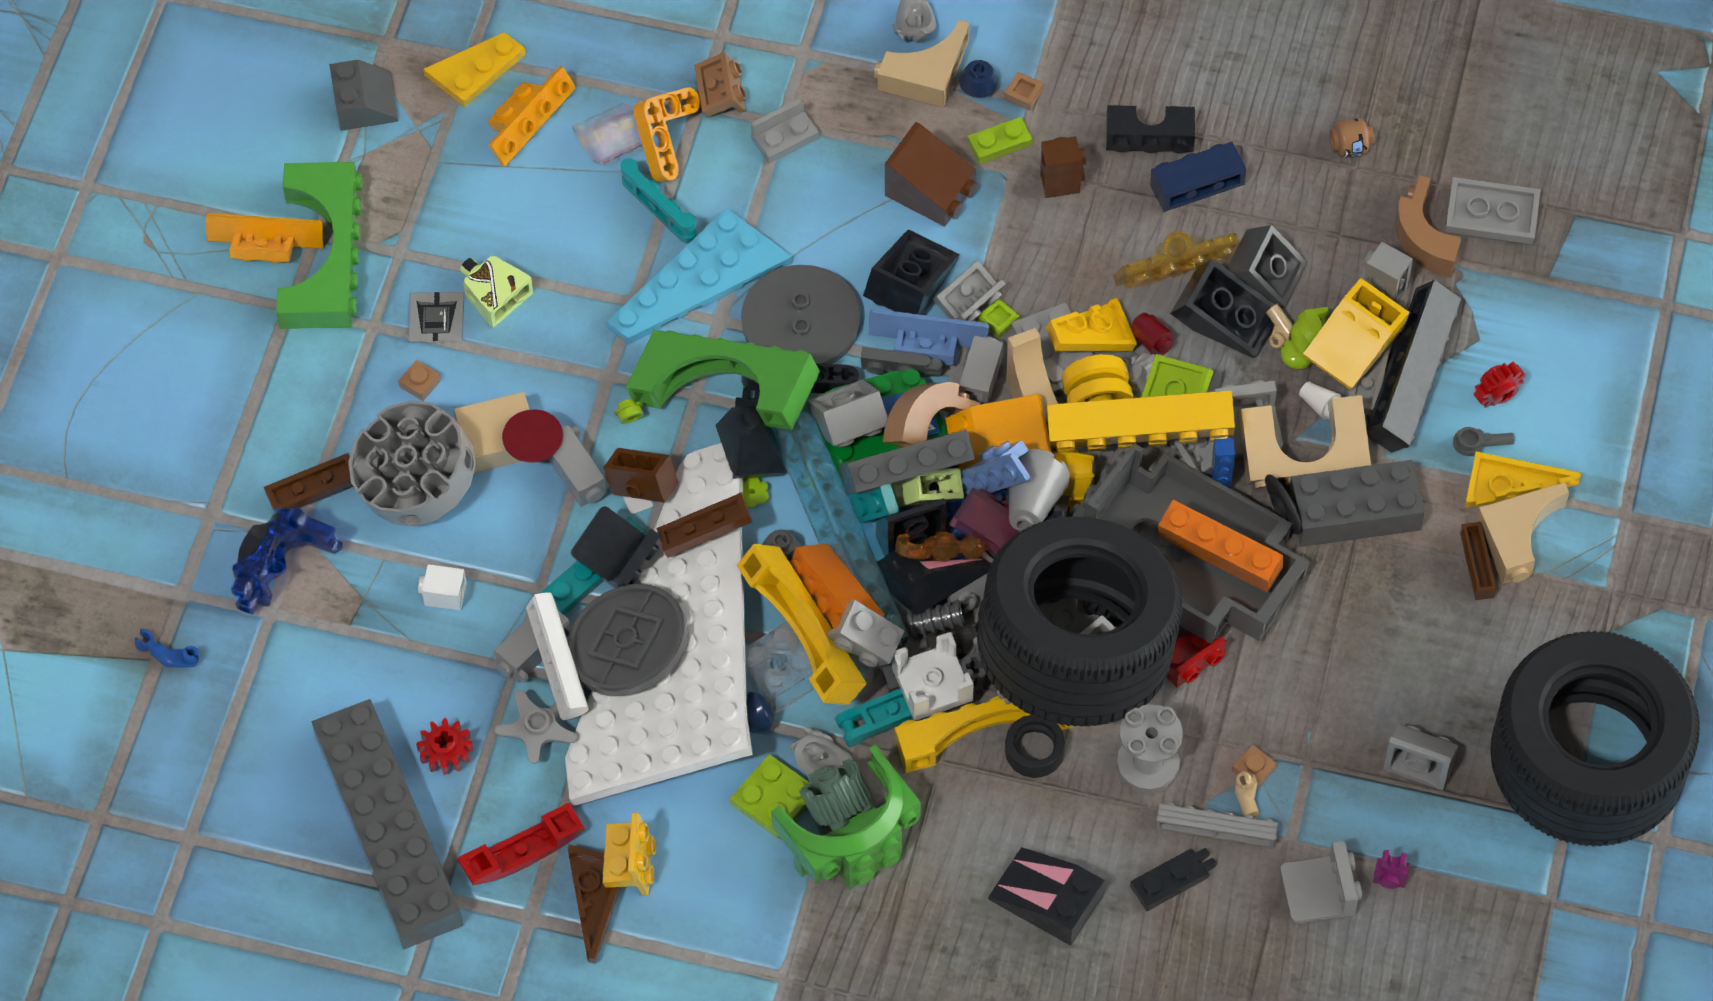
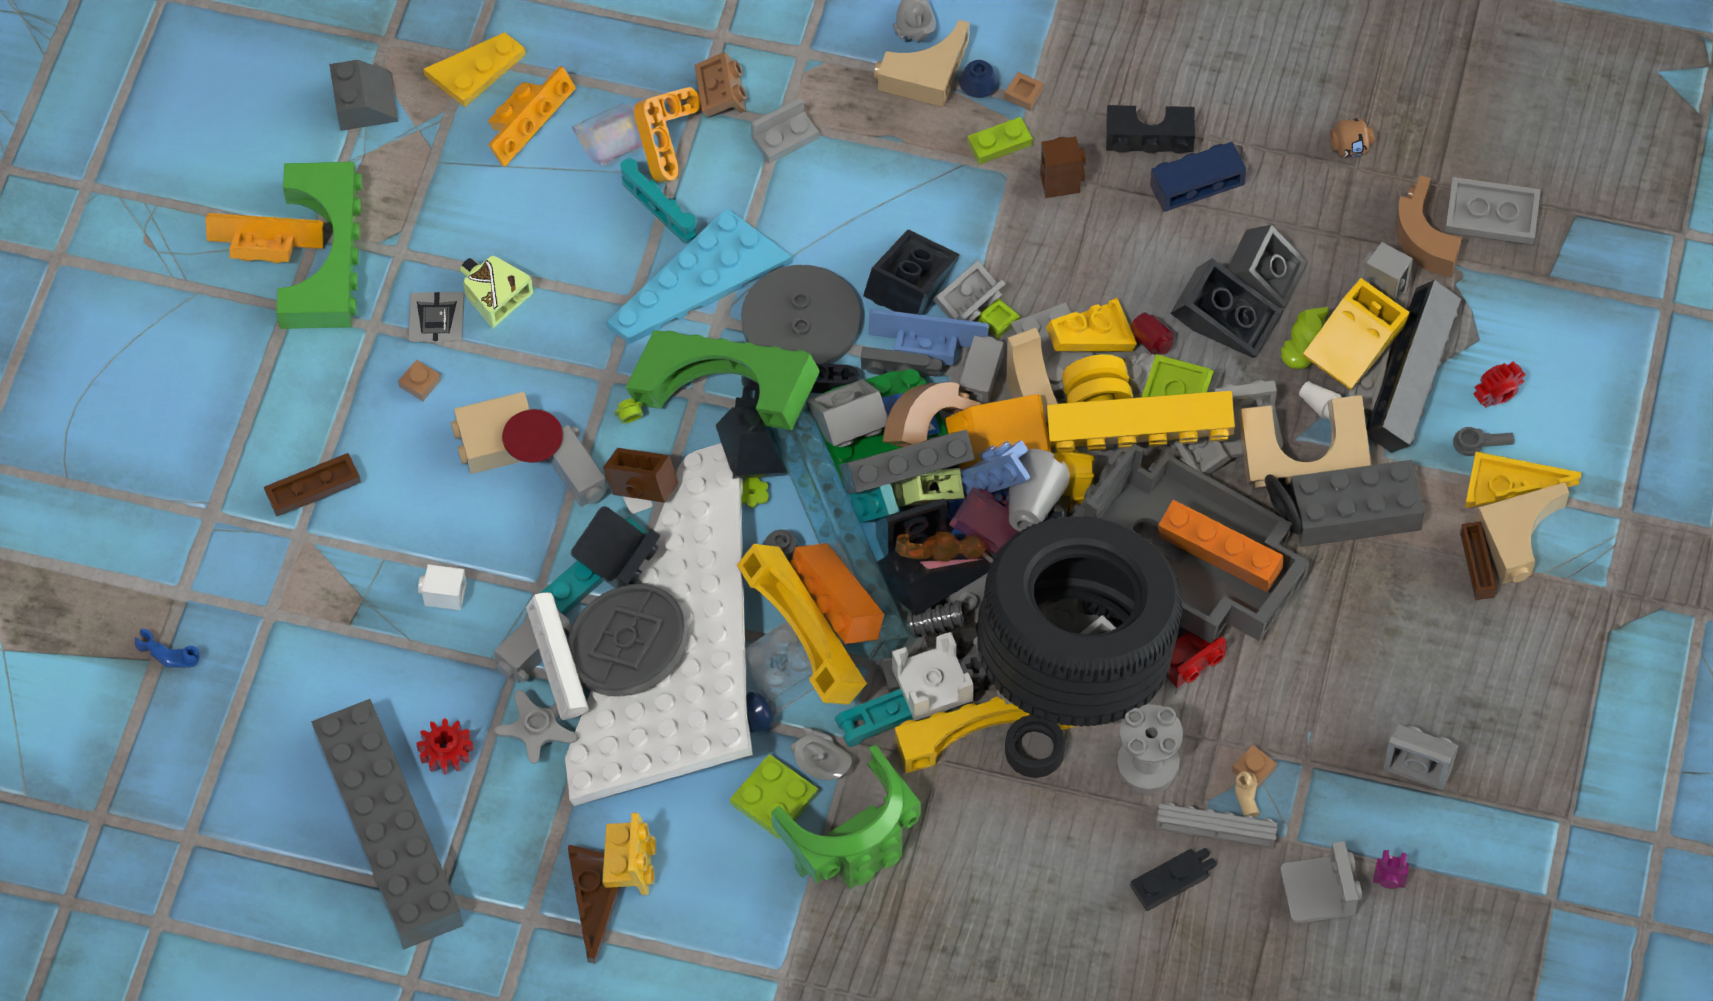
(265, 549): clear blue hips -> none
(412, 463): light grey brick -> none
(522, 849): red slope -> none
(704, 525): reddish brown plate -> none
(836, 794): sand green brick -> none
(866, 635): light grey bracket -> none
(928, 176): reddish brown slope -> none
(1049, 893): black slope -> none
(1165, 262): clear yellow plate -> none
(1222, 461): blue piece -> none
(1282, 327): tan arm -> none
(1584, 799): black tyre -> none

